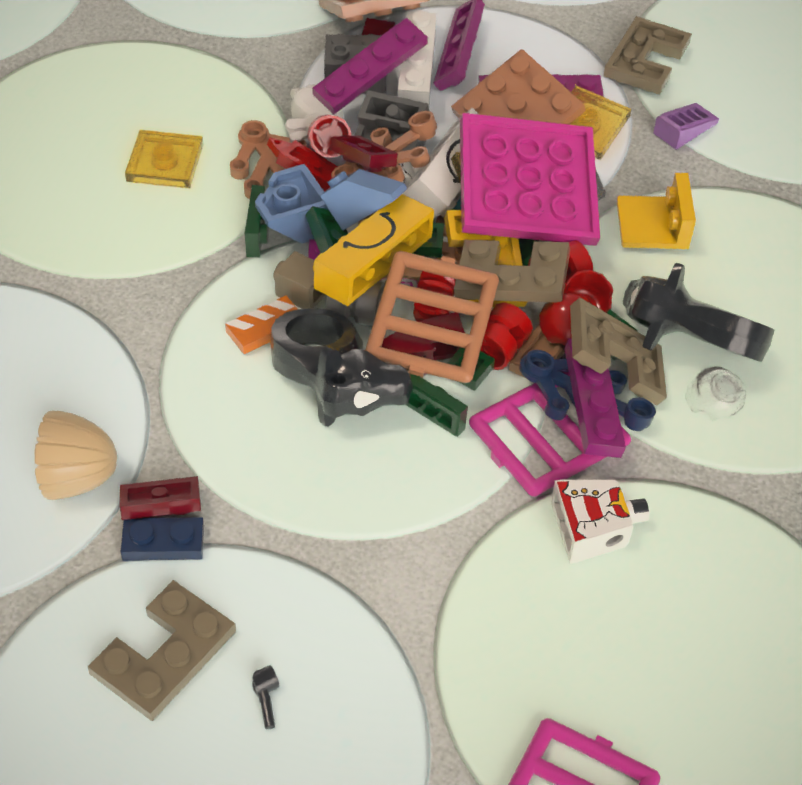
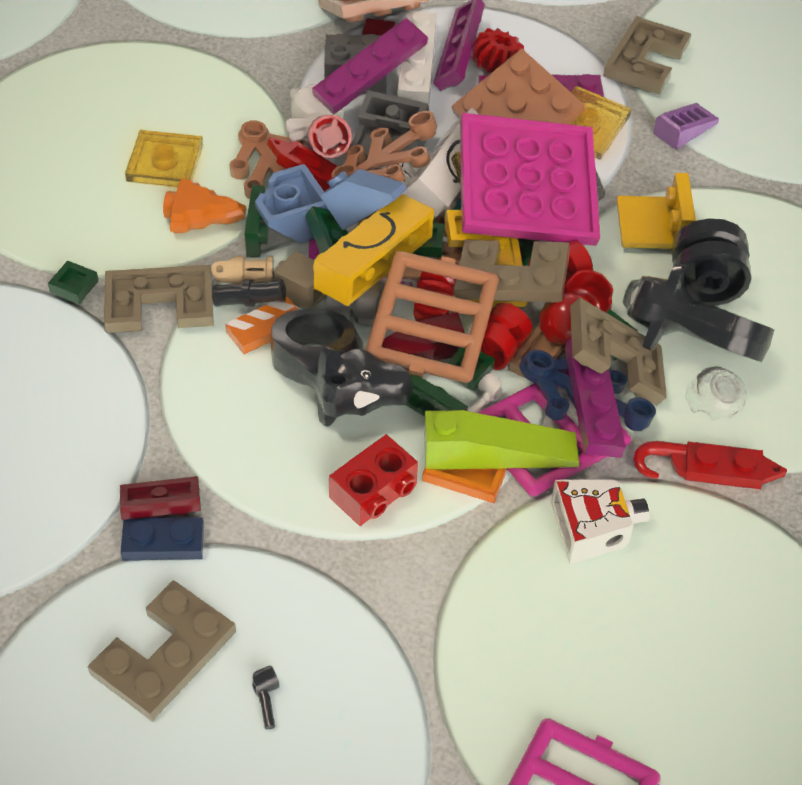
(72, 455): tan hair -> none
(73, 282): none -> dark green plate
(133, 287): none -> dark tan plate
(199, 207): none -> orange rock
(239, 269): none -> tan piece
(249, 293): none -> black pin
(364, 152): dark red plate -> none
(369, 474): none -> red brick
(472, 482): none -> orange tile
(489, 442): none -> lime slope
(491, 388): none -> white hand
(494, 48): none -> red gear
(712, 463): none -> red plate
(714, 260): none -> black wheel

